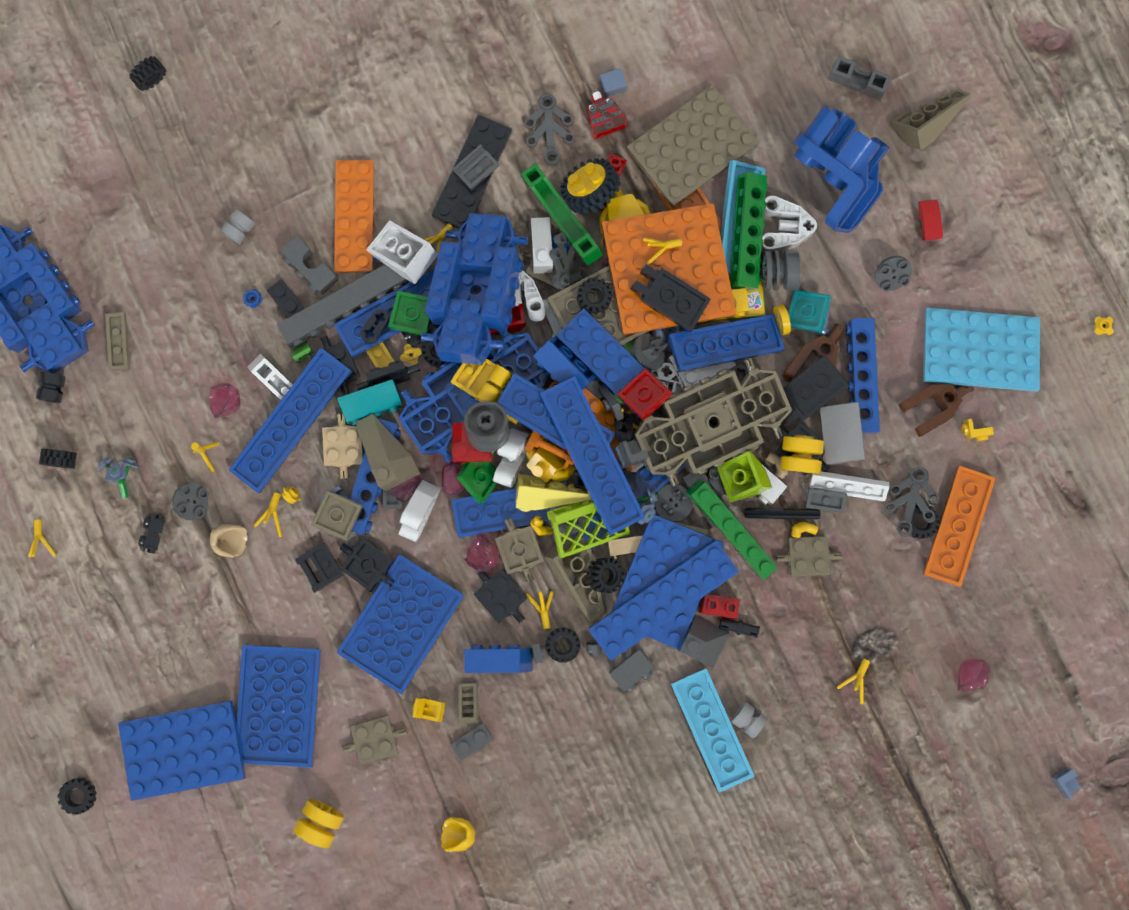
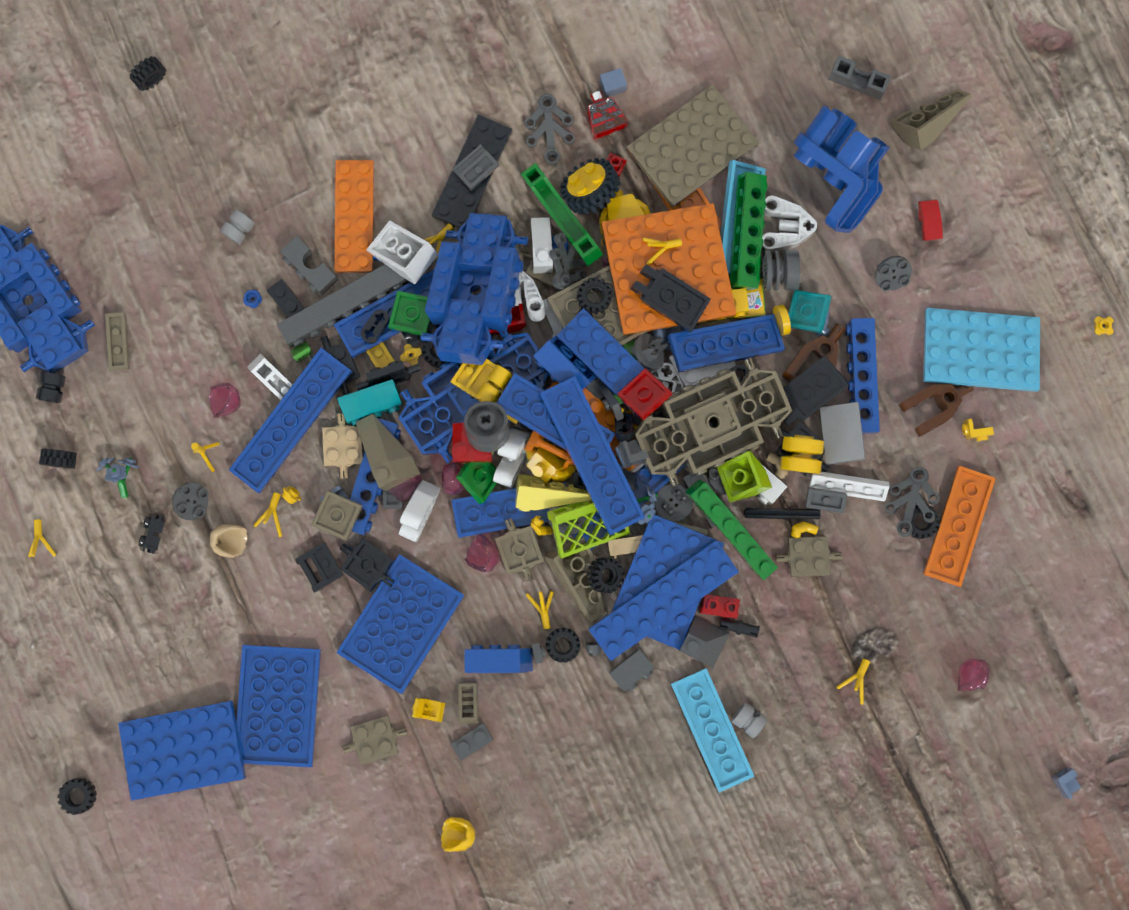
(316, 828): yellow wheel -> none
(500, 596): black plate -> none

